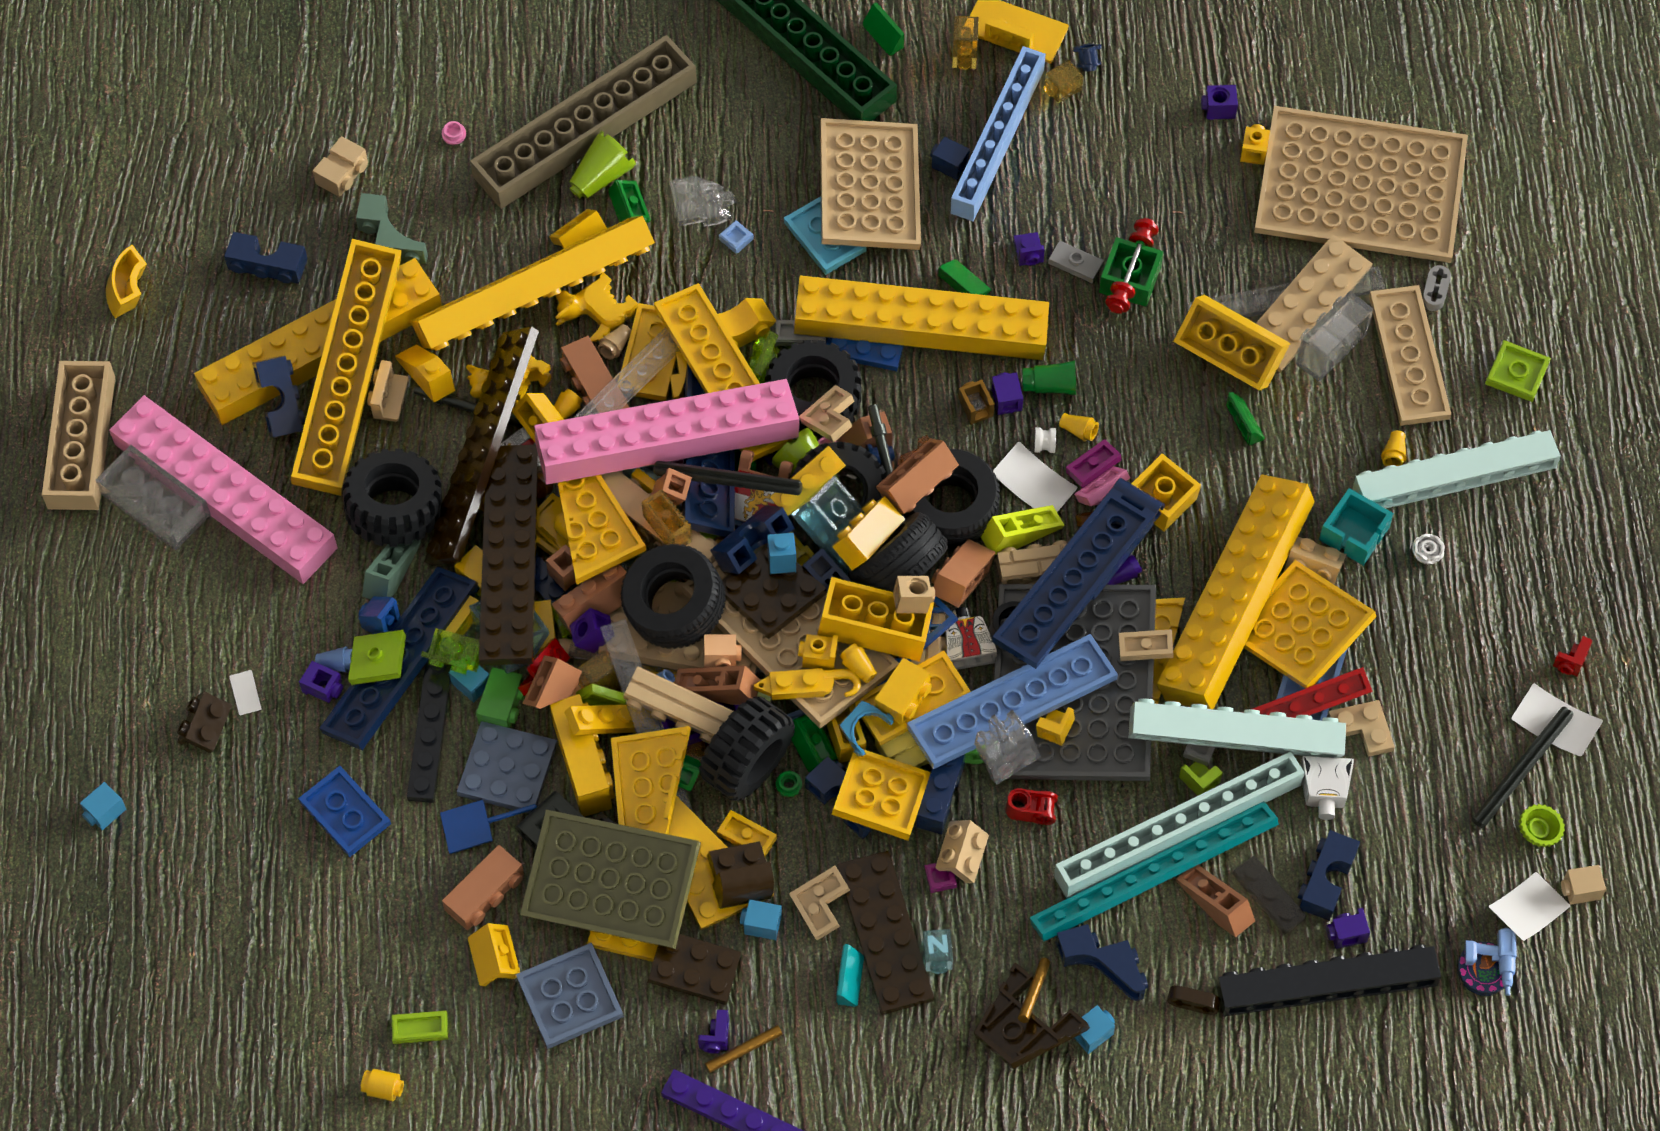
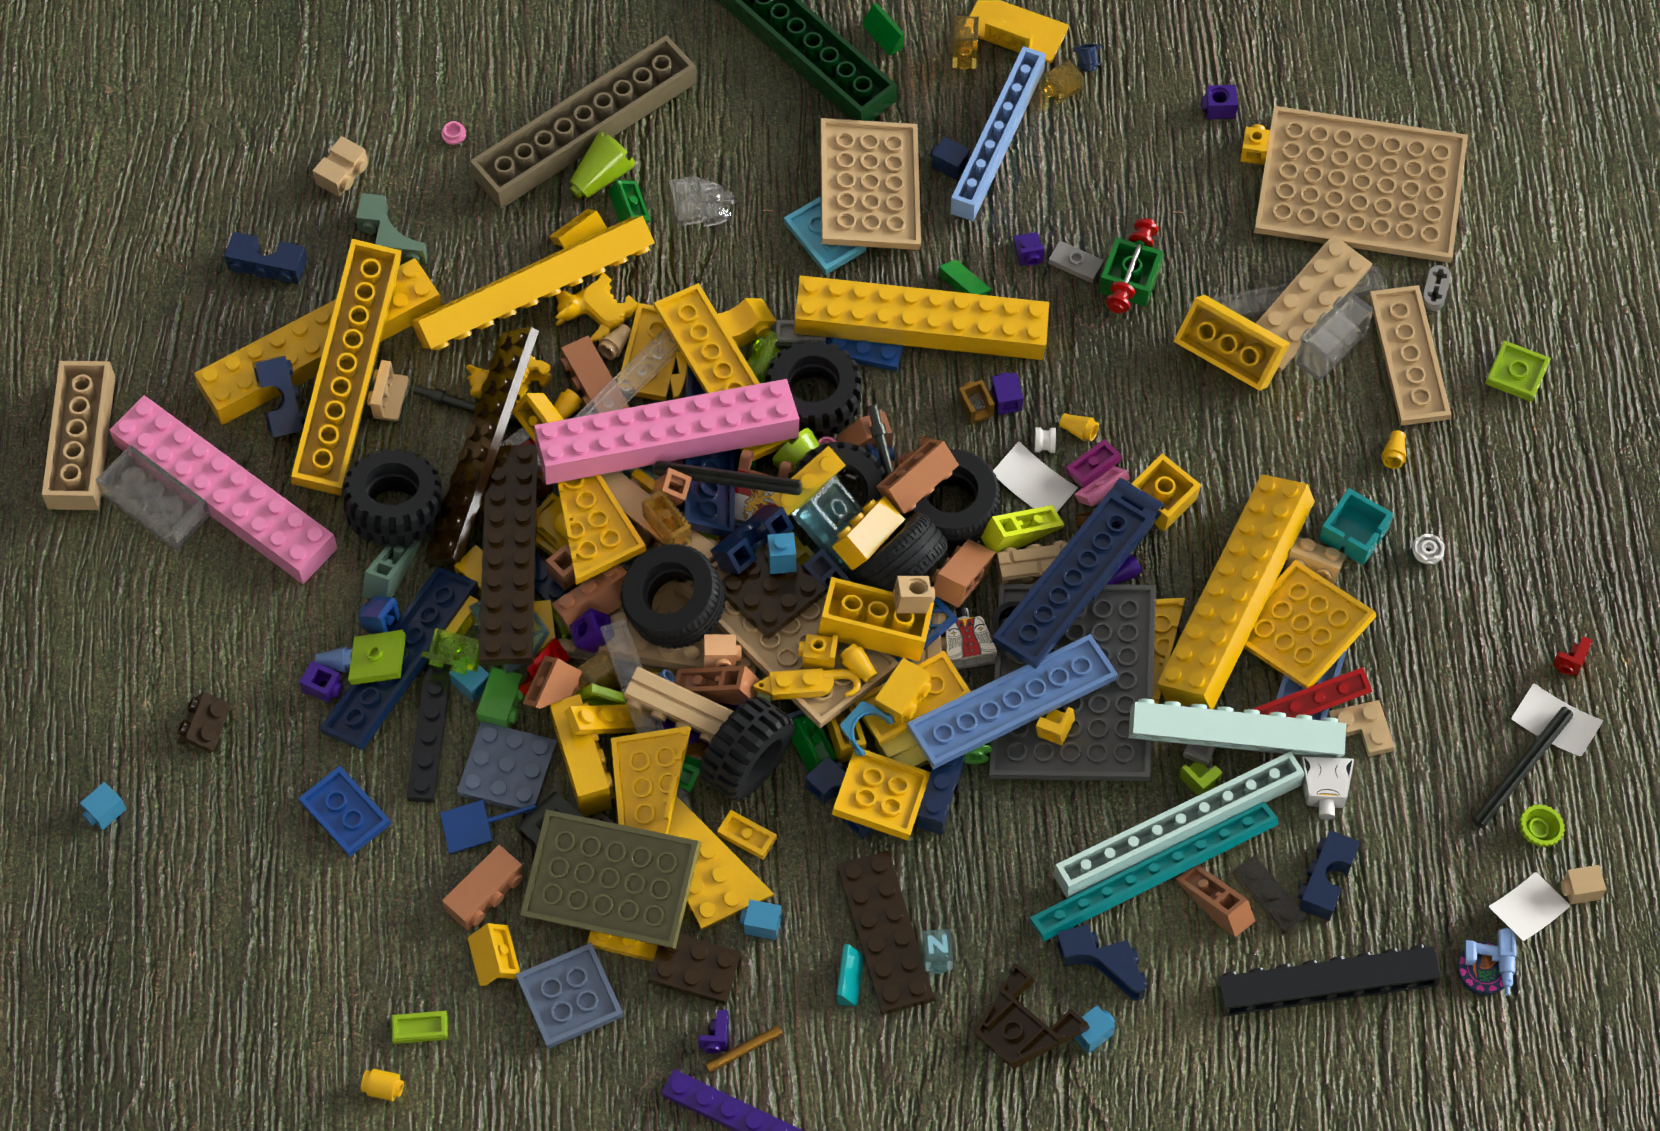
(122, 287): yellow brick -> none
(245, 692): white sticker -> none
(427, 371): yellow slope -> none
(736, 237): light blue tile -> none
(741, 874): dark brown brick -> none
(788, 776): green plate -> none
(813, 899): tan plate -> none
(825, 414): tan plate -> none
(939, 880): magenta tile -> none
(962, 850): tan bracket -> none
(1006, 747): clear plate -> none
(1033, 806): red piece -> none
(1034, 990): pearl gold bar -> none
(1051, 378): green plant -> none
(1146, 645): tan plate -> none
(1193, 1000): dark brown beam -> none
(1244, 419): green slope -> none
(1348, 929): dark purple brick -> none
(1459, 470): light aqua brick -> none

